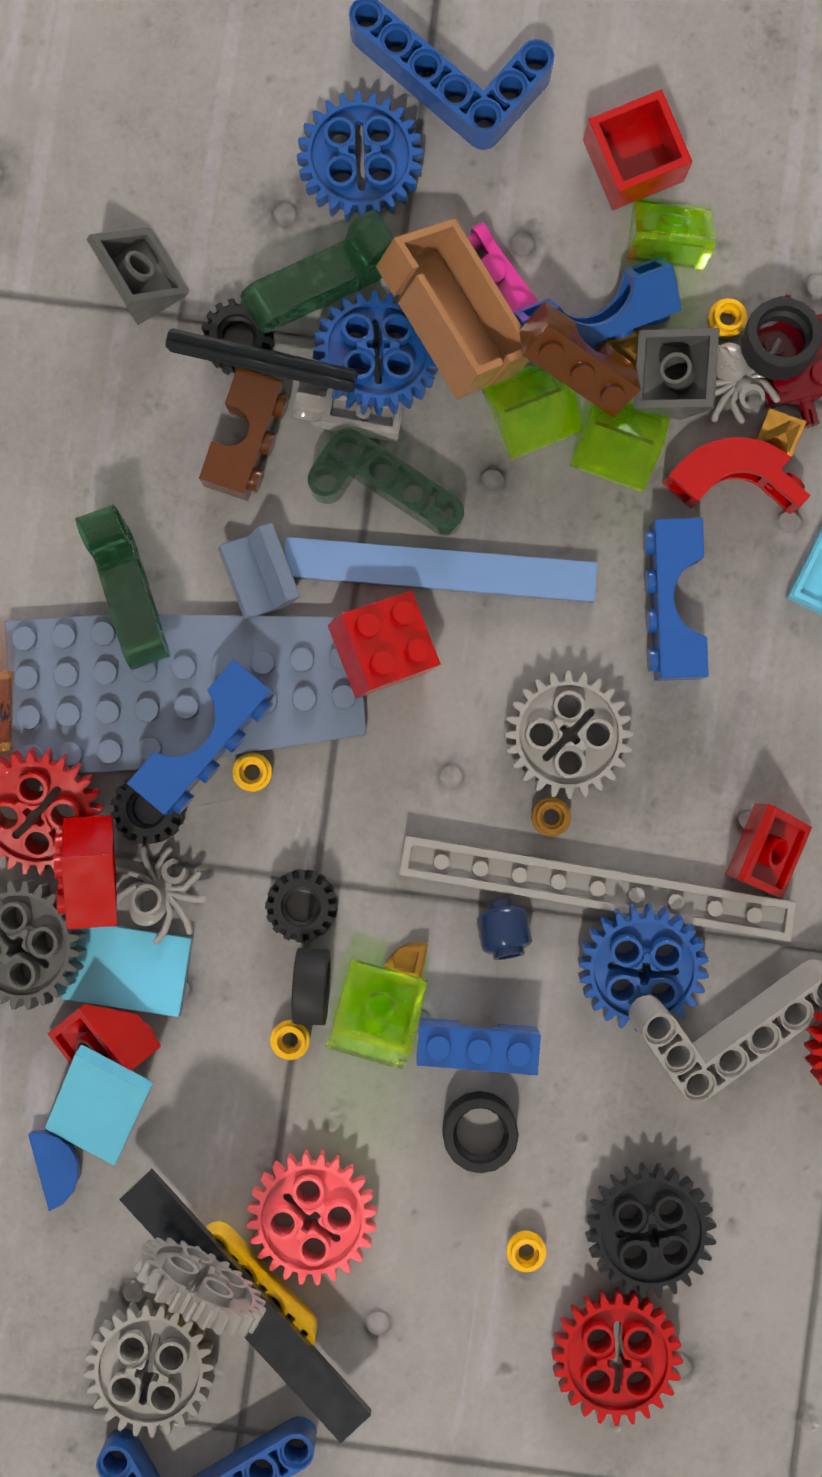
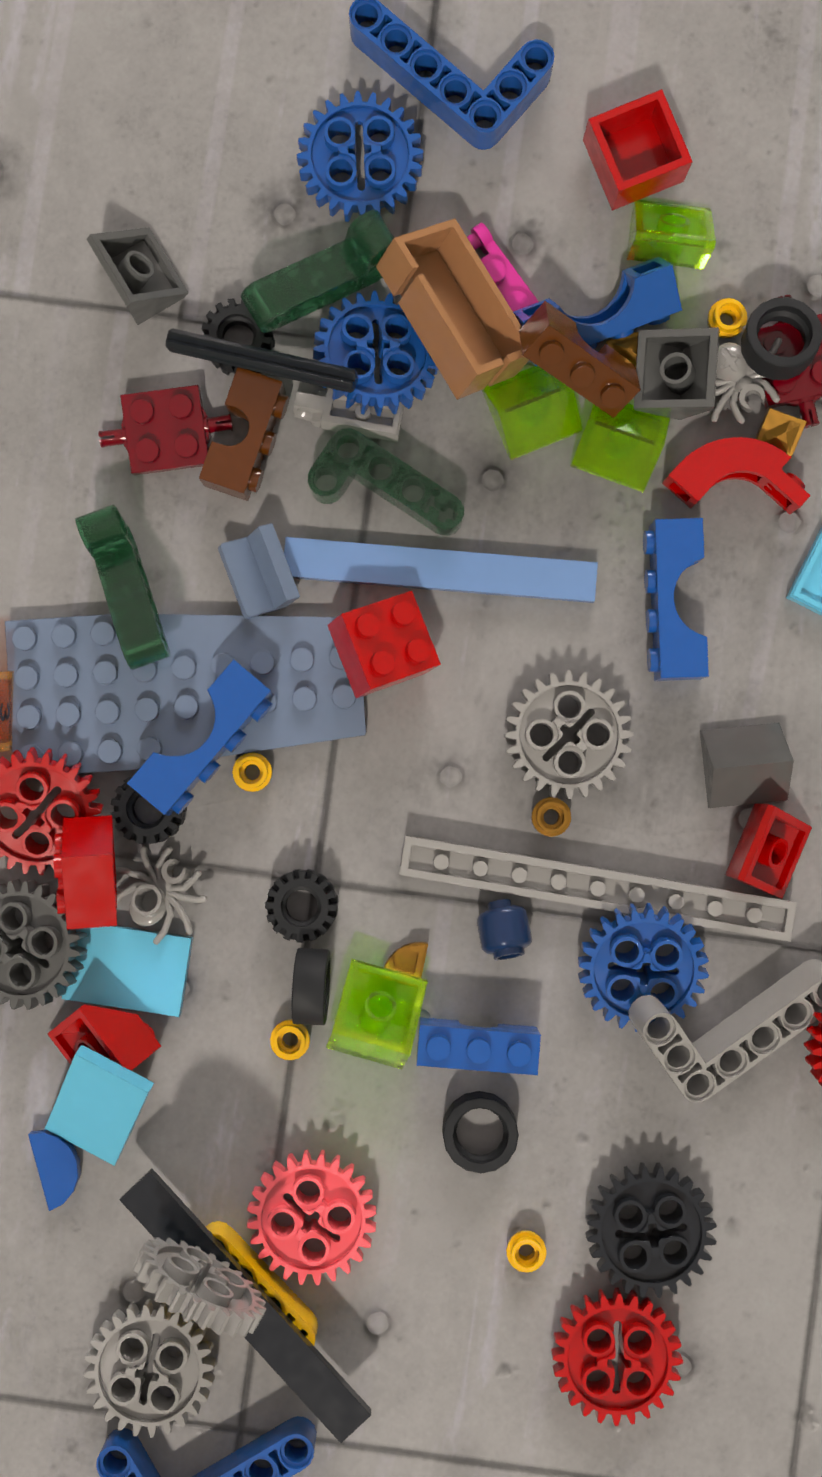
(165, 429): none -> dark red plate
(746, 765): none -> dark grey slope

